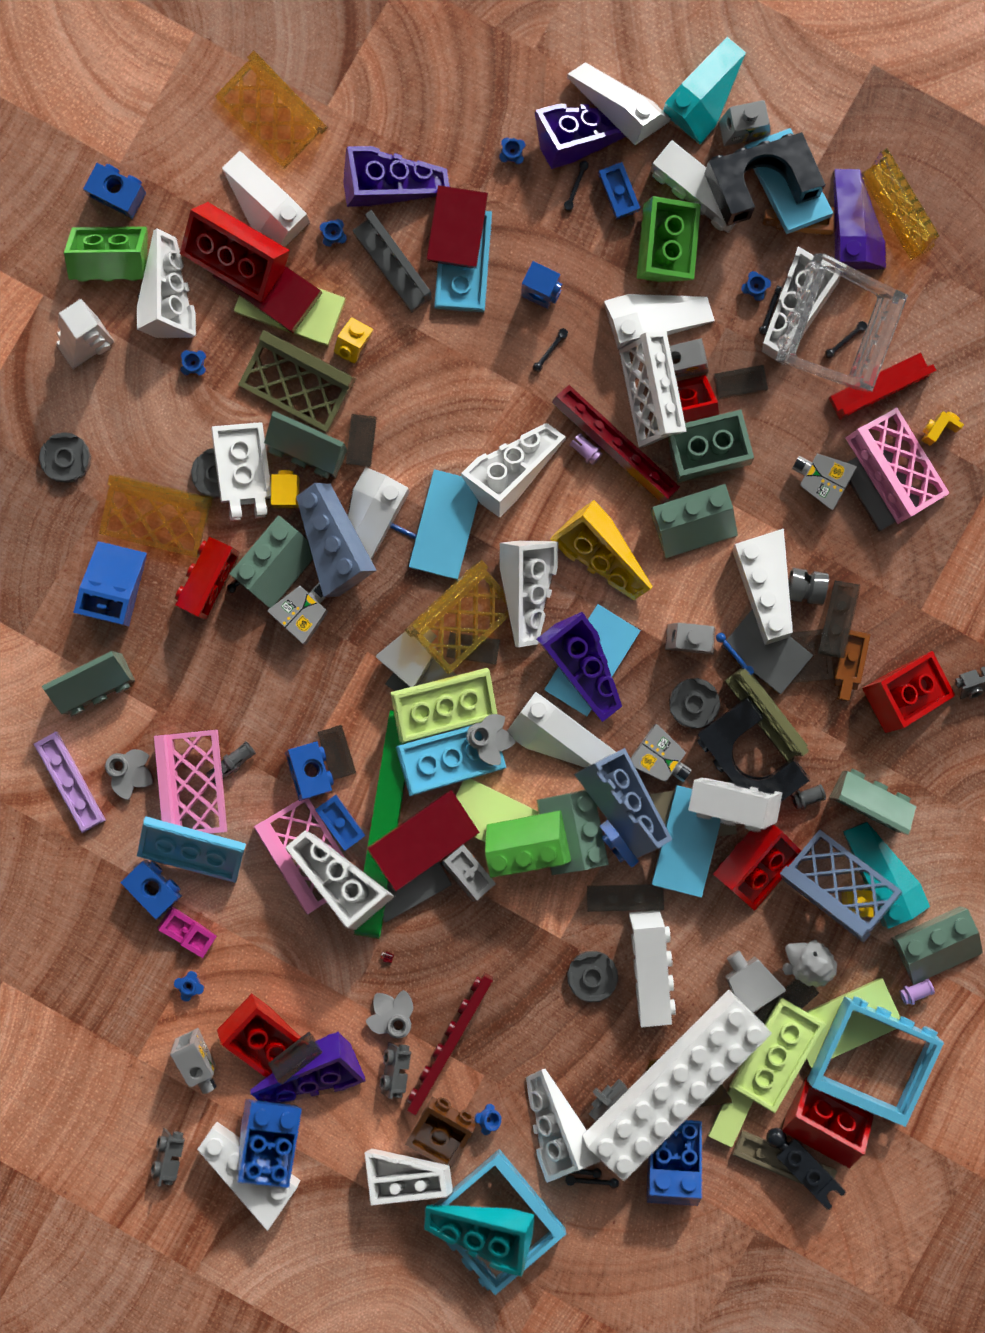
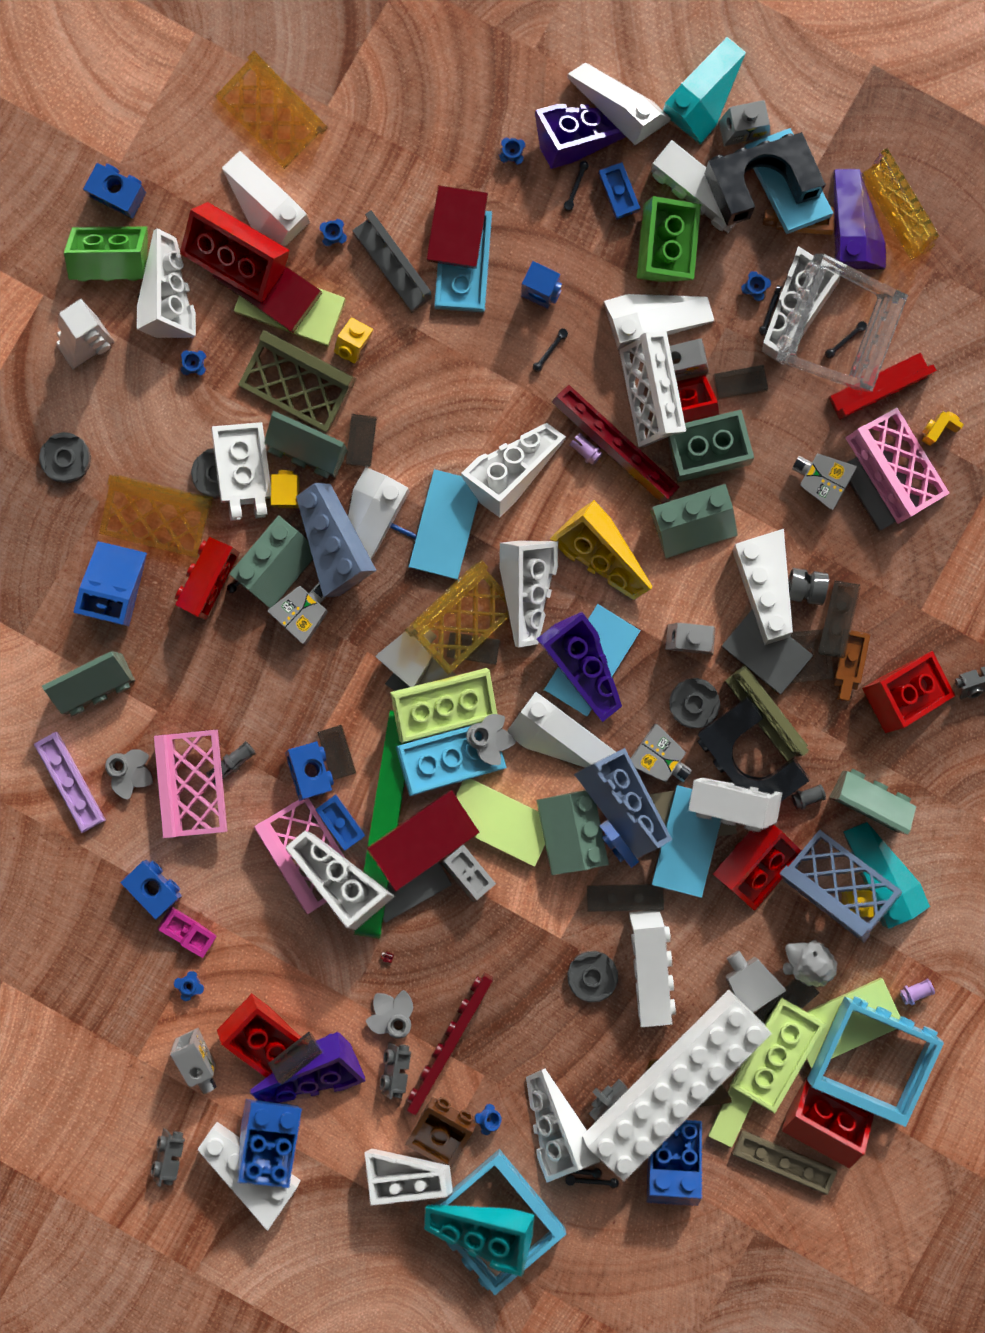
(190, 849): medium azure tile -> none
(385, 178): dark purple wedge -> none
(526, 844): bright green slope -> none
(720, 637): blue hinge -> none
(804, 1167): black plate -> none
(938, 944): sand green slope -> none

